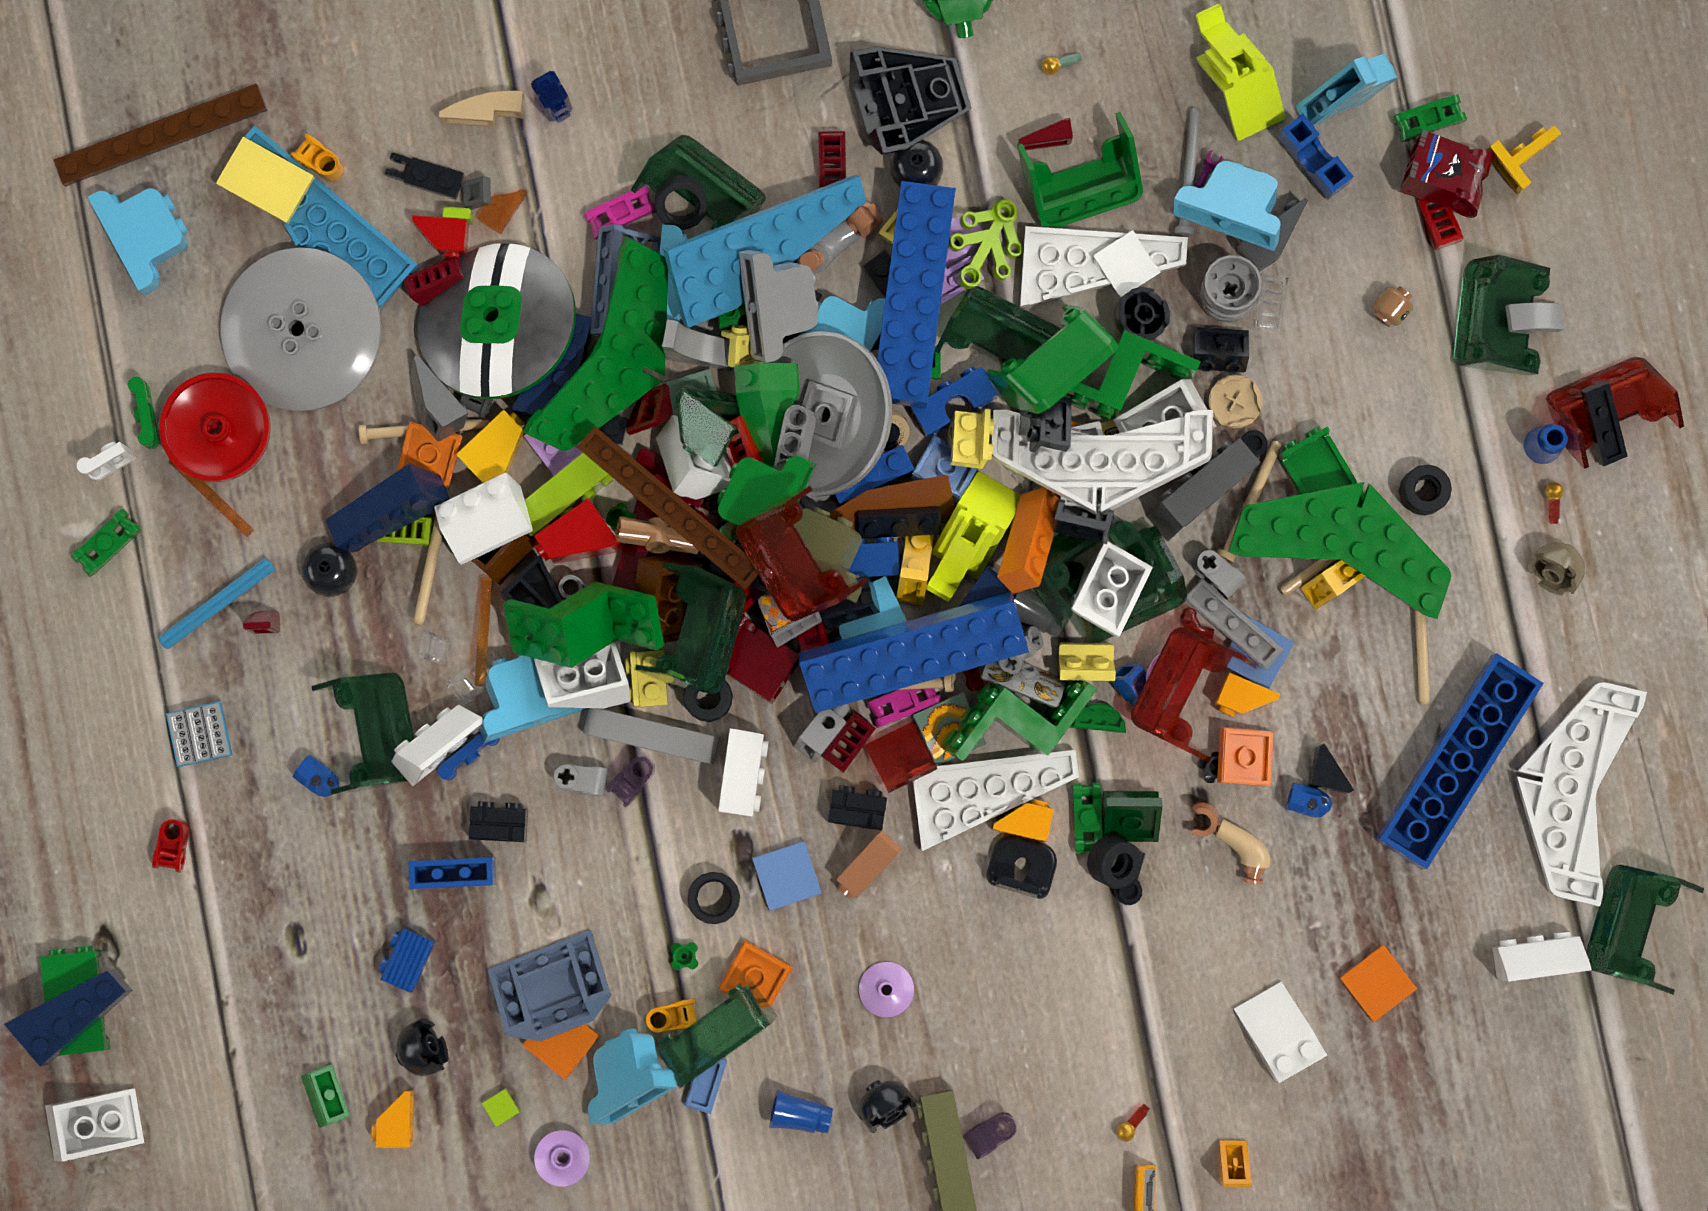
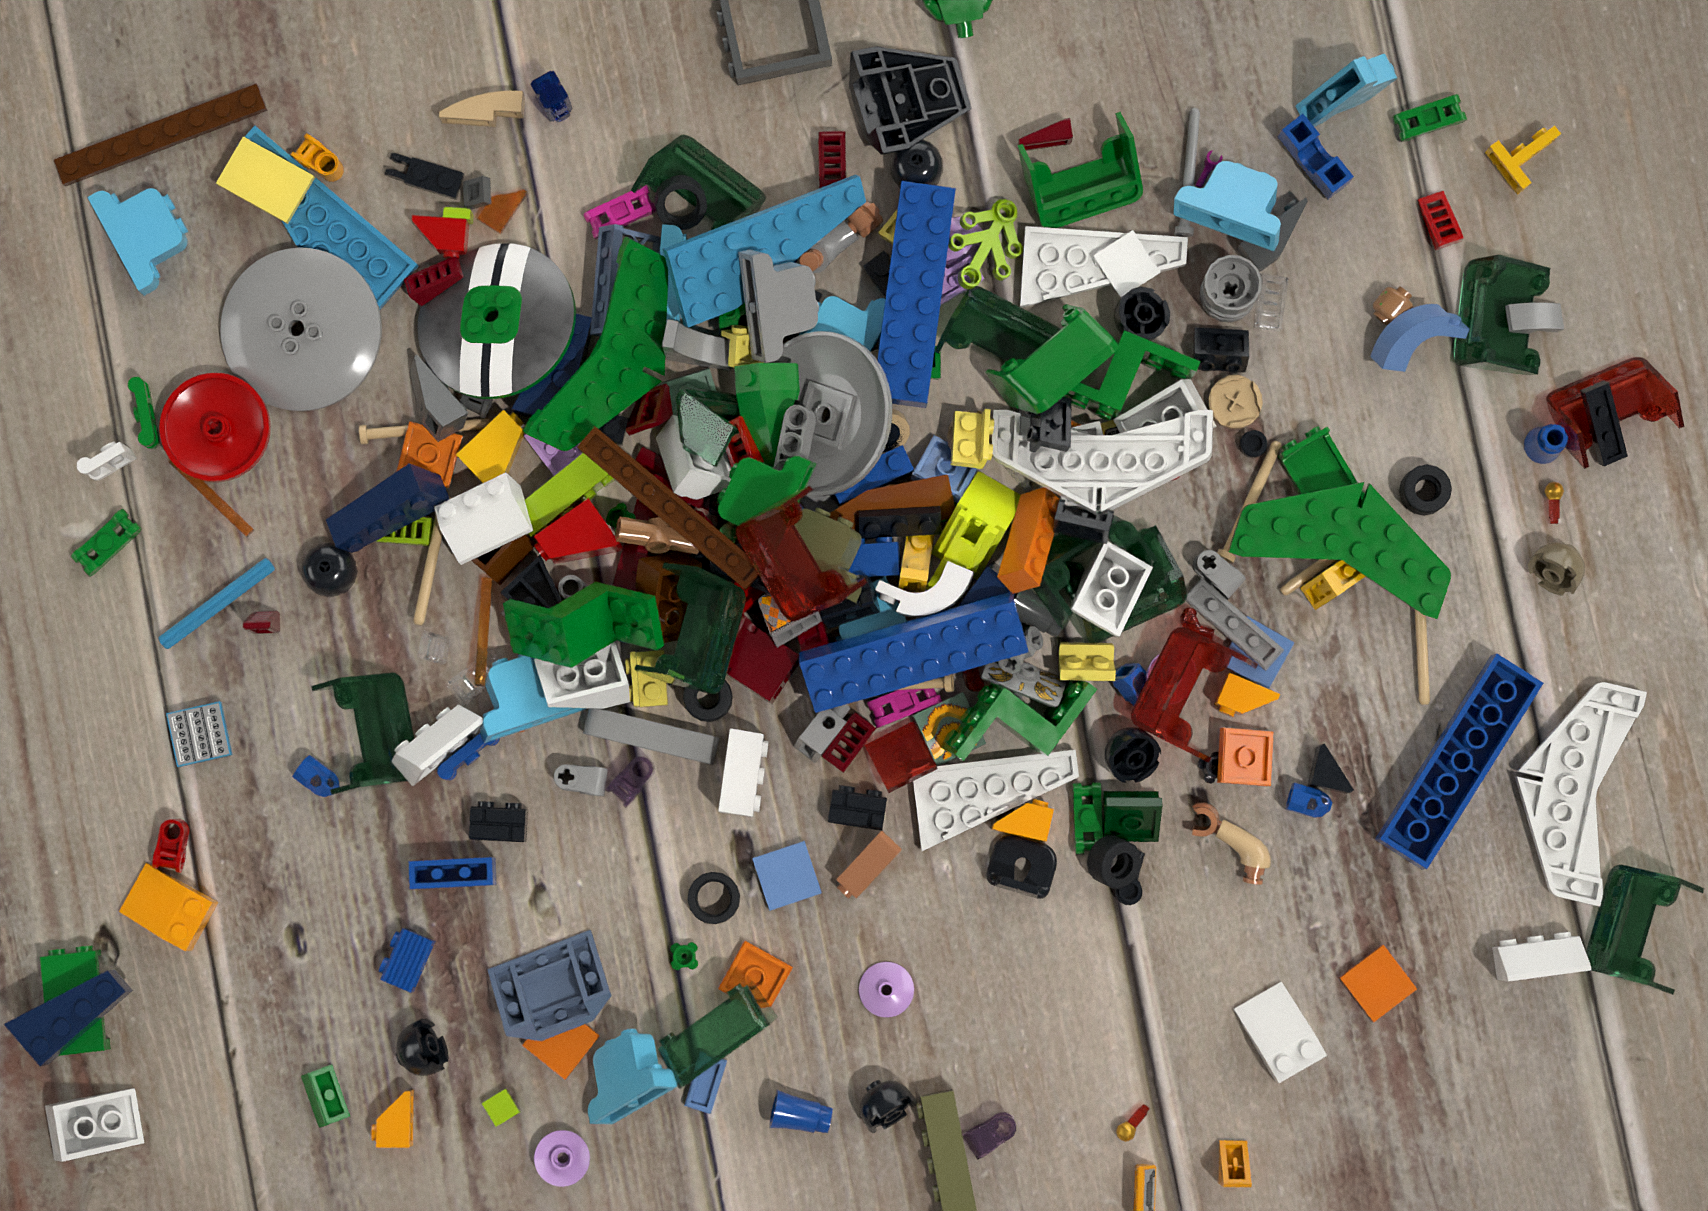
(168, 908): none -> light orange slope
(675, 1016): light orange piece -> none
(937, 599): none -> white arch
(972, 387): blue arch -> none
(1052, 65): piece -> none
(1100, 718): green tile -> none
(1132, 754): none -> black cylinder
(1202, 489): dark grey wedge -> none
(1240, 74): neon yellow piece -> none
(1409, 330): none -> medium blue arch
(1446, 173): dark red piece -> none

